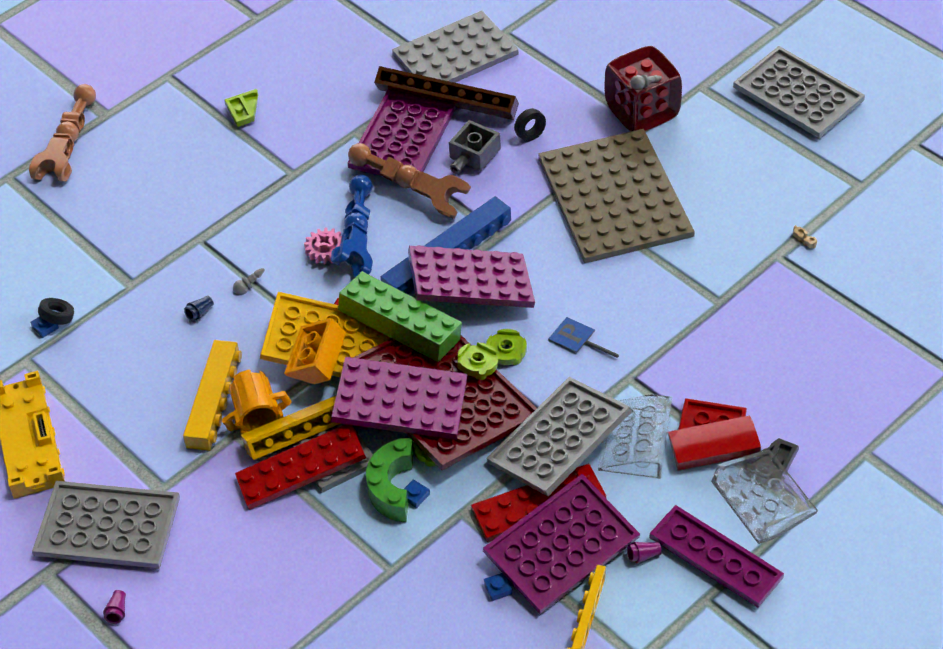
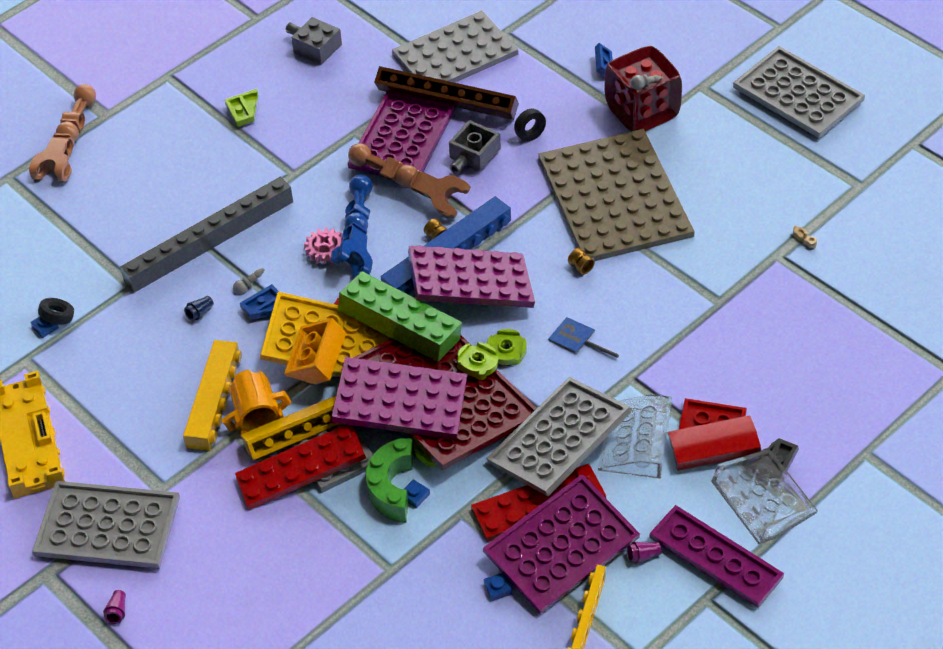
(206, 234): none -> dark grey brick
(261, 303): none -> blue wing
(315, 39): none -> dark grey brick
(434, 228): none -> pearl gold wheel
(579, 259): none -> pearl gold wheel
(602, 57): none -> blue plate

